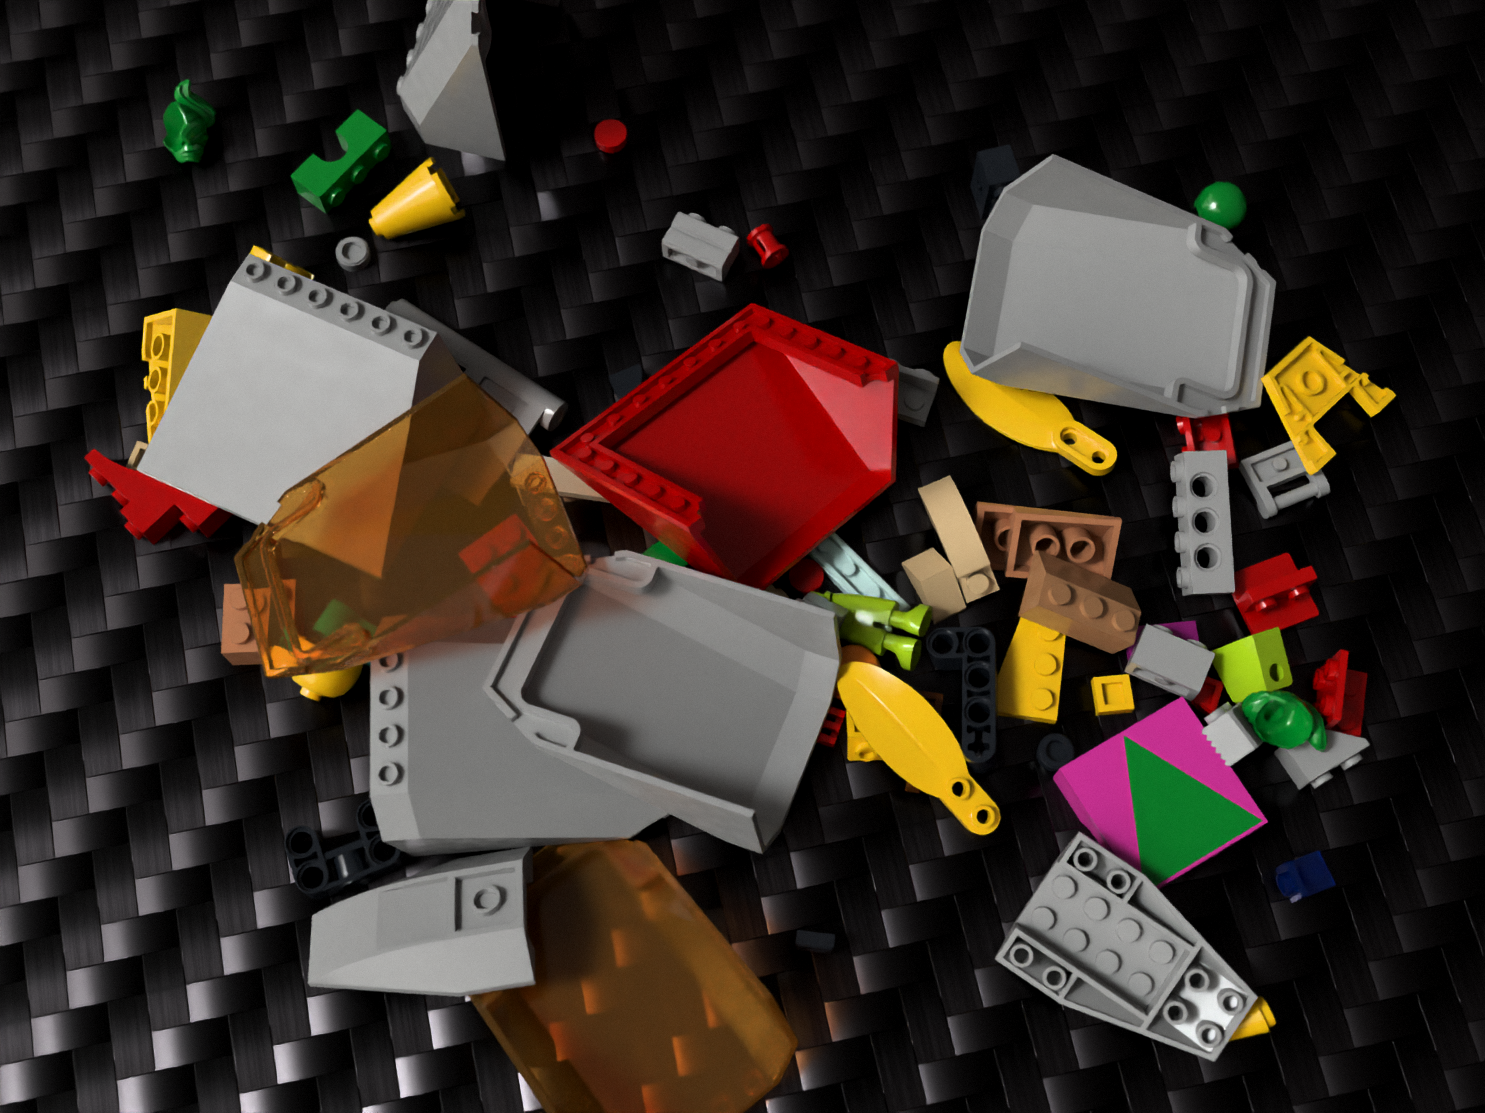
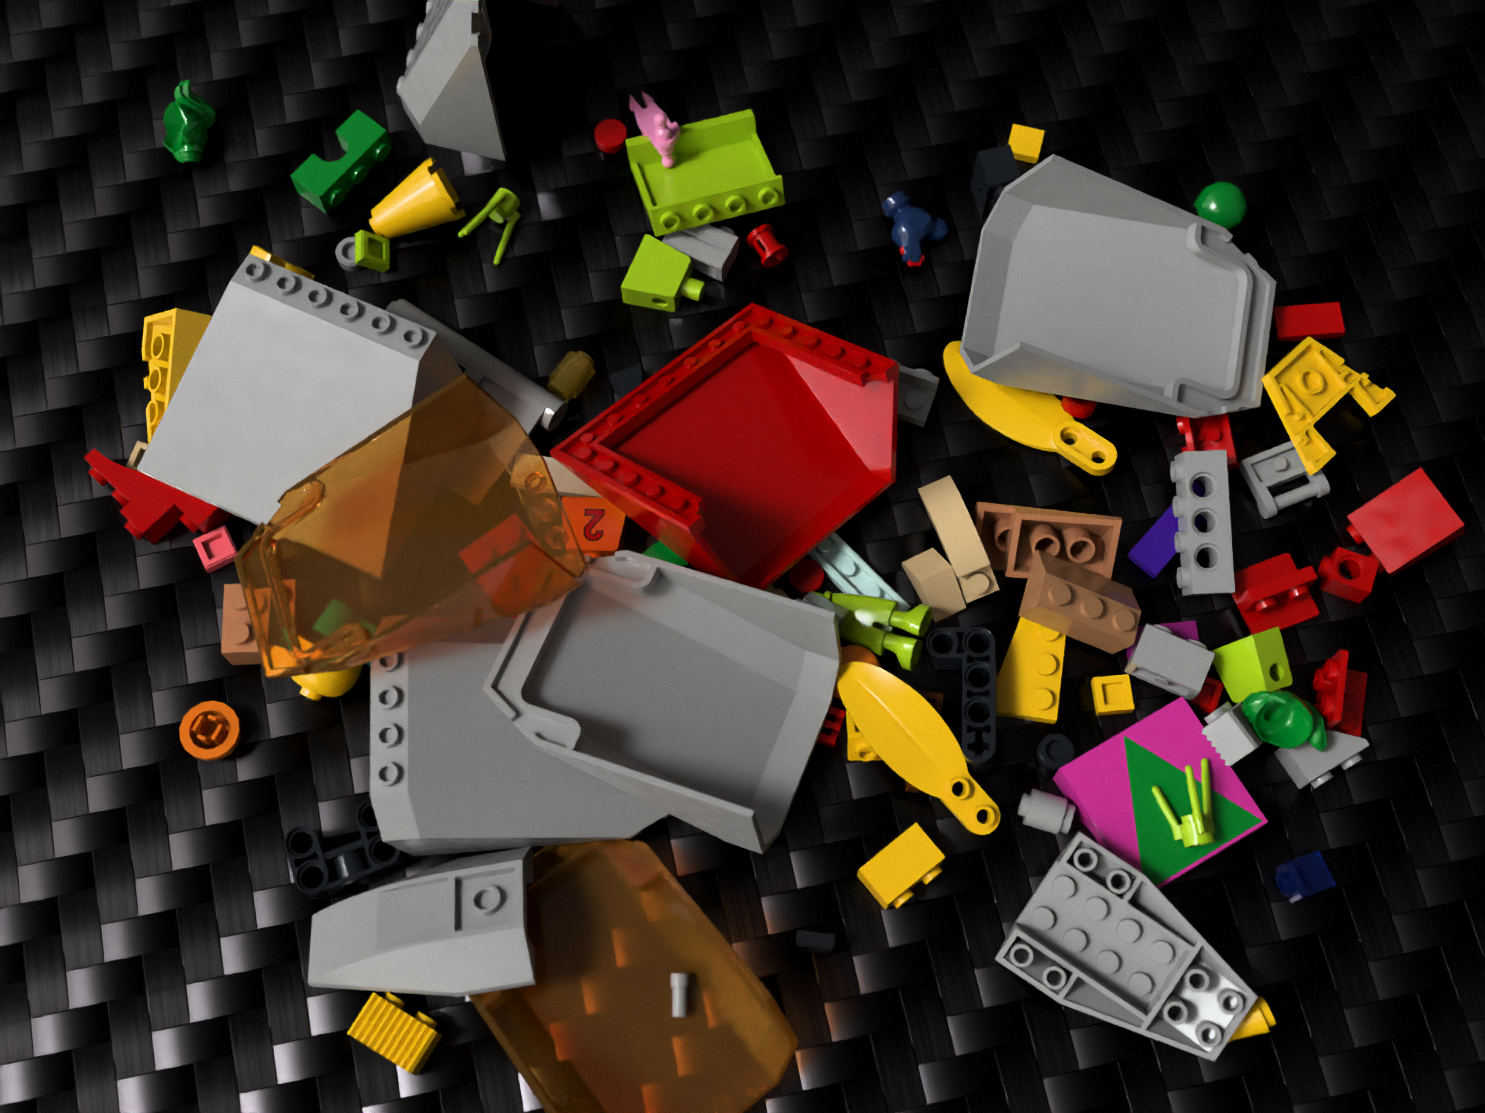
(210, 730): none -> orange piece
(216, 548): none -> coral tile
(372, 251): none -> lime tile
(395, 1033): none -> yellow brick
(500, 208): none -> lime plant
(571, 375): none -> clear yellow brick
(597, 525): none -> orange torso
(657, 127): none -> bright pink piece
(660, 277): none -> lime torso
(679, 983): none -> light grey piece
(714, 176): none -> lime panel
(901, 867): none -> yellow brick
(912, 227): none -> dark blue animal
(1026, 143): none -> yellow tile
(1046, 812): none -> light grey brick
(1078, 407): none -> red tile
(1158, 545): none -> dark purple tile
(1198, 827): none -> lime plant
(1311, 320): none -> red tile
(1360, 567): none -> red brick
(1405, 523): none -> red slope

